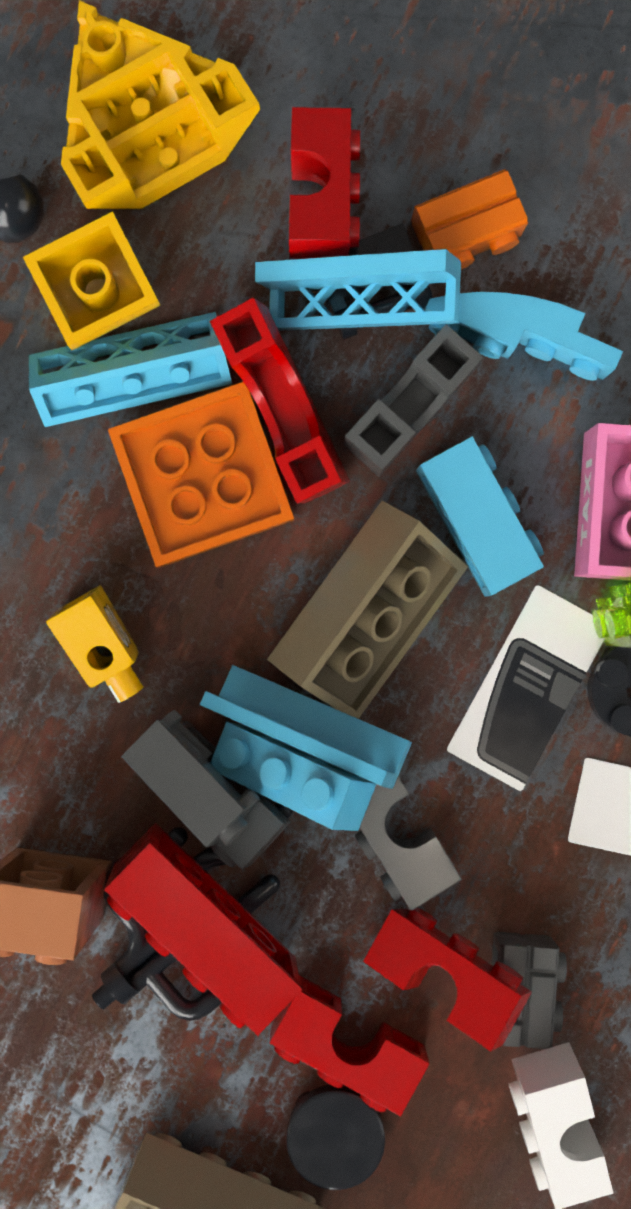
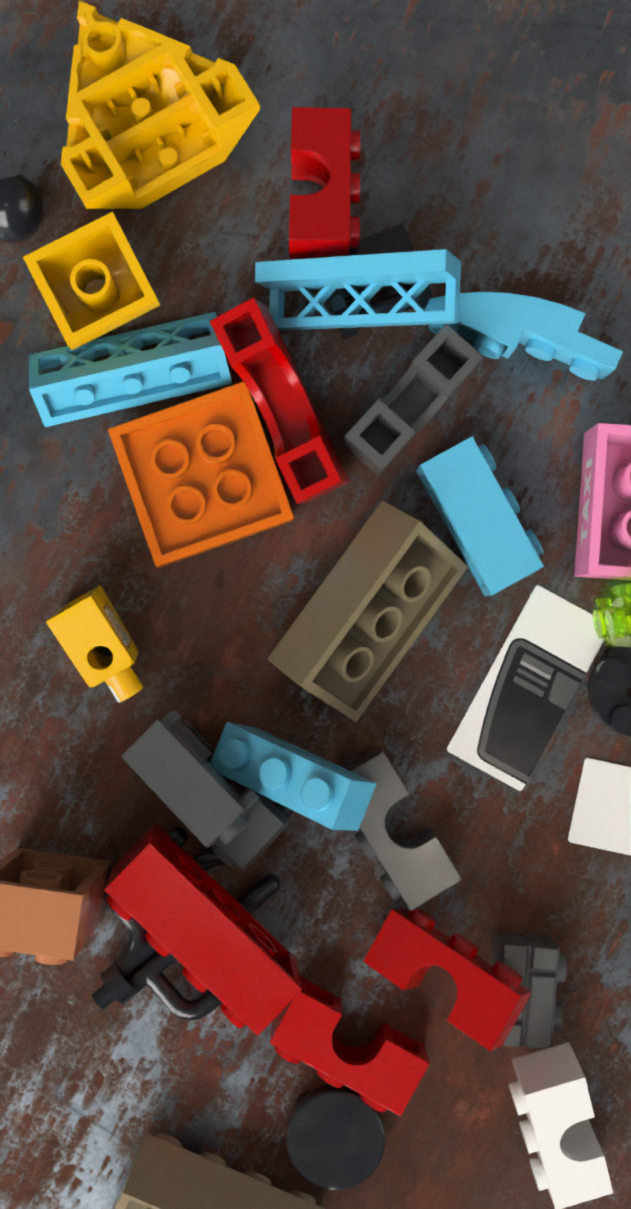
(310, 726): medium azure fence -> none
(472, 219): orange brick -> none

